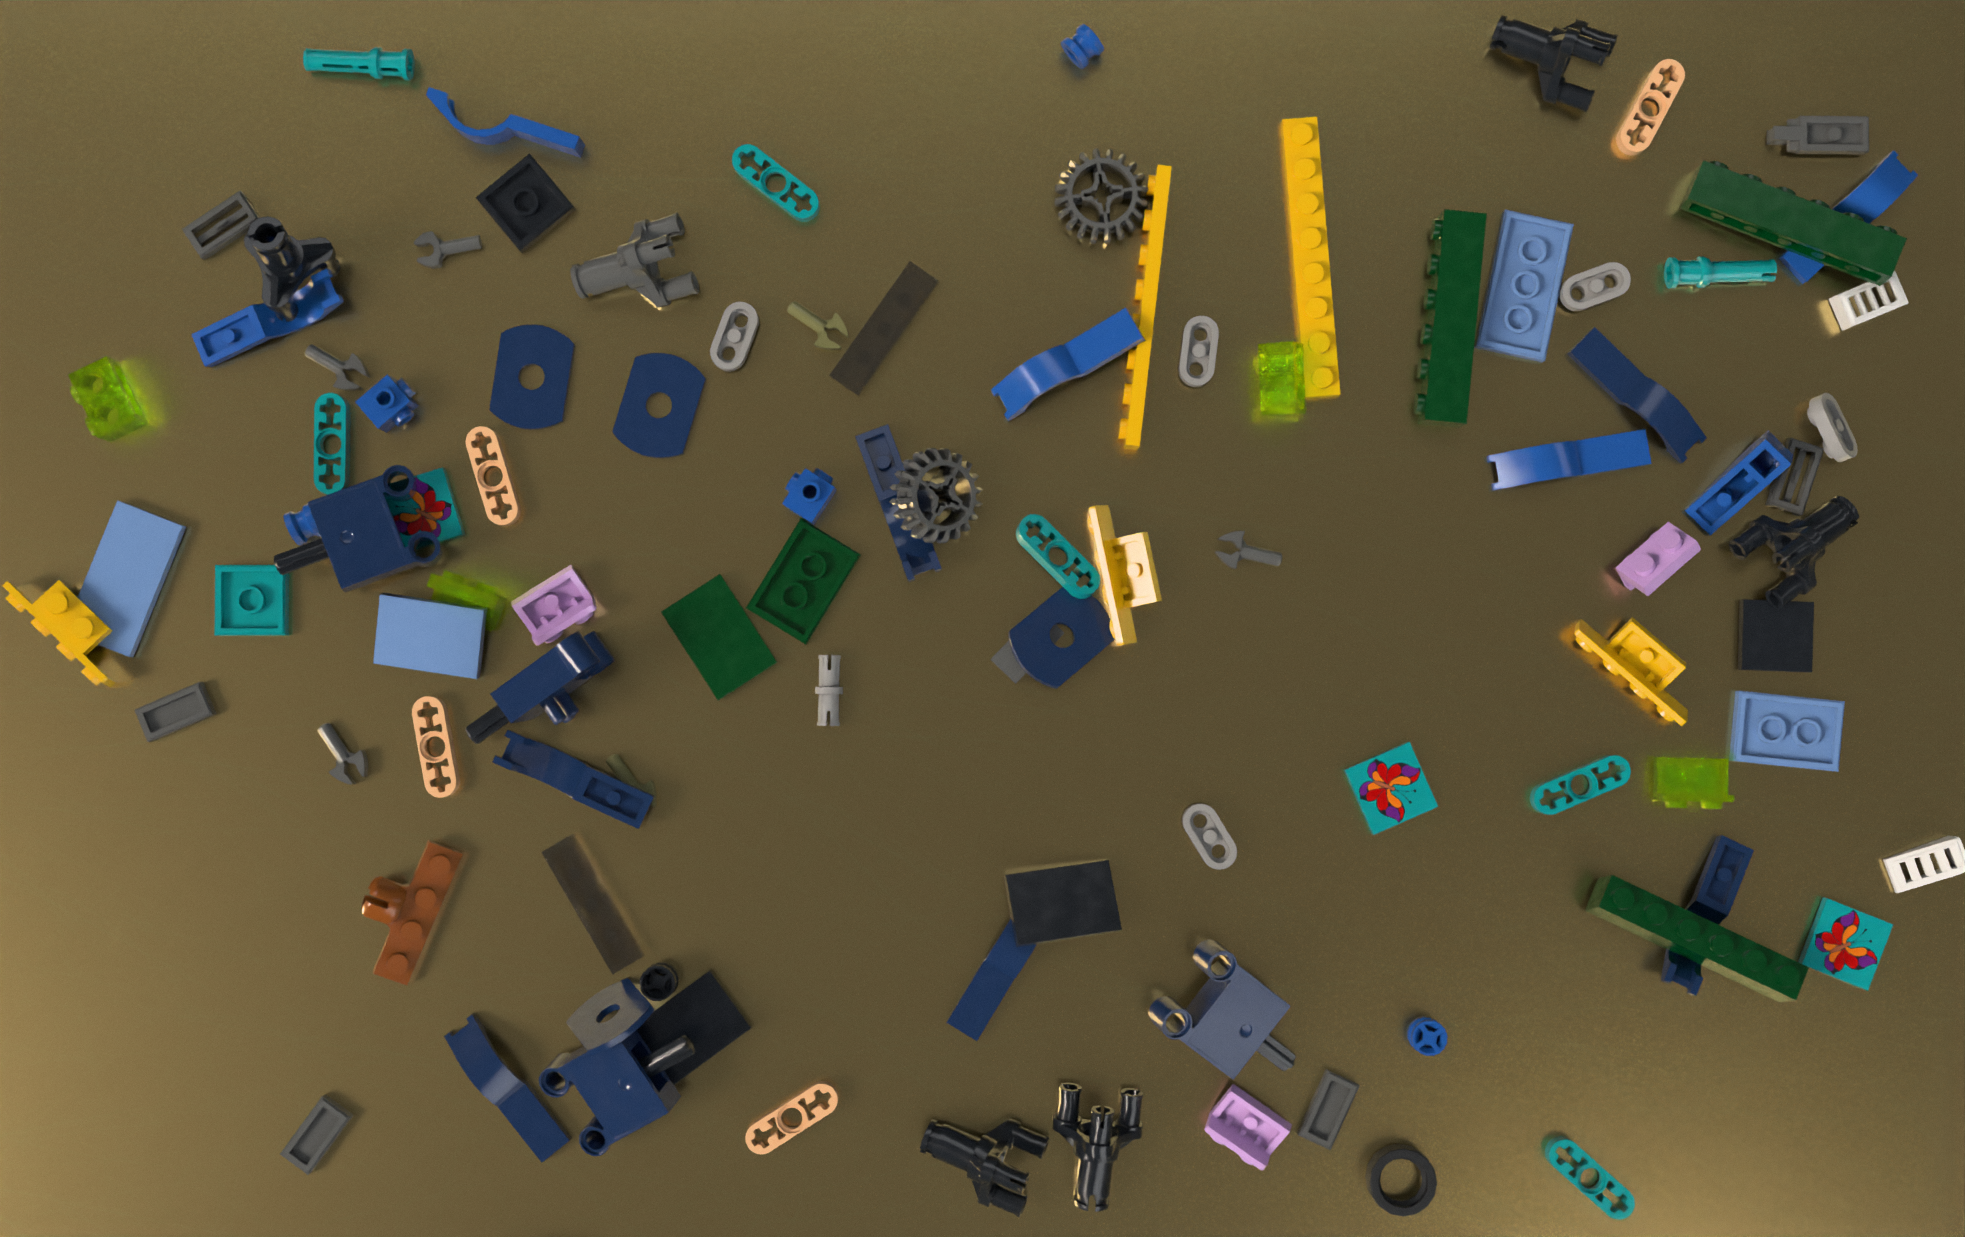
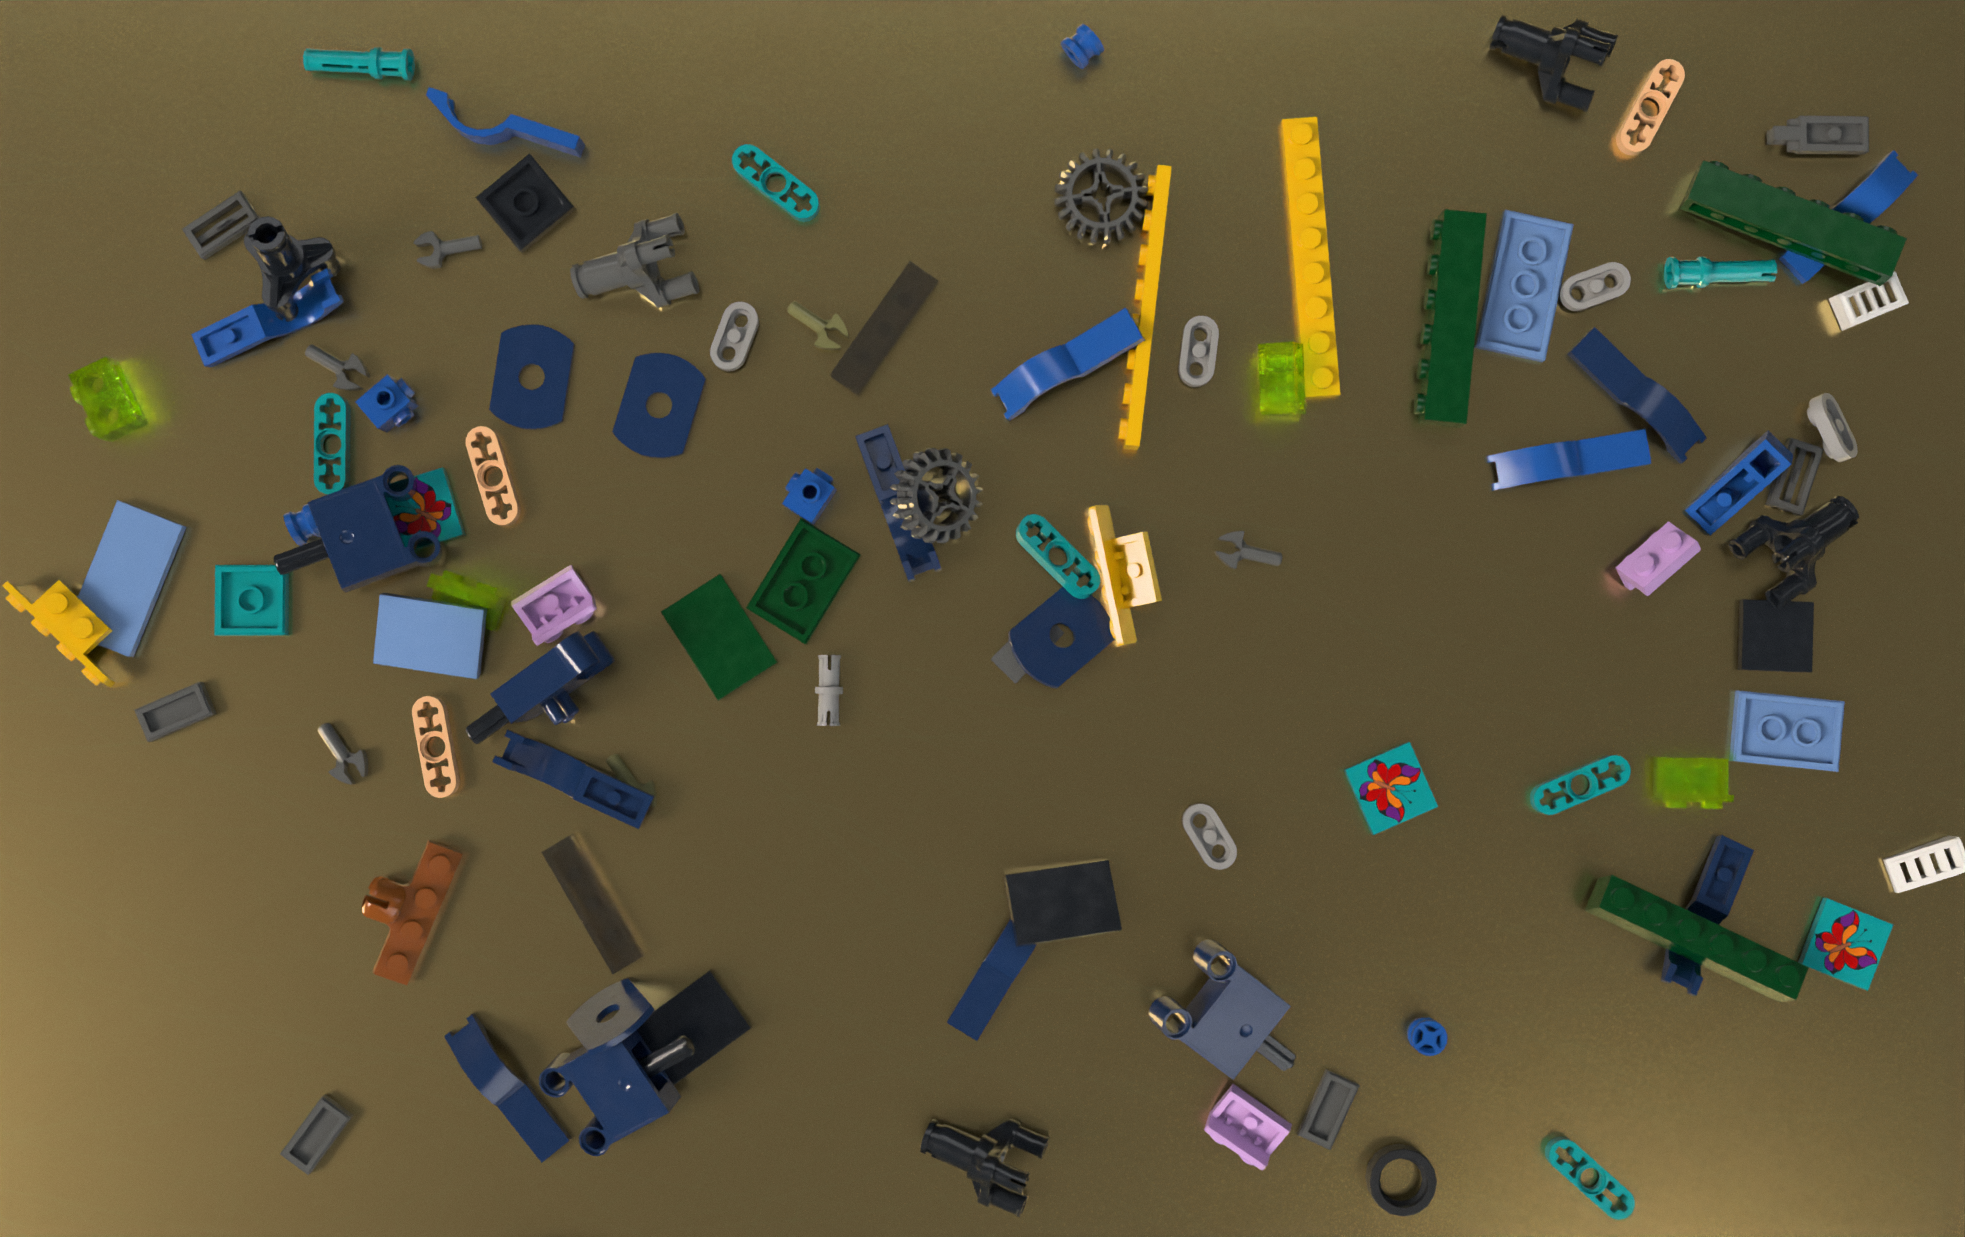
(655, 986): black wheel -> none
(765, 1124): light nougat beam -> none
(1096, 1140): black wheel -> none
(1641, 660): yellow bracket -> none

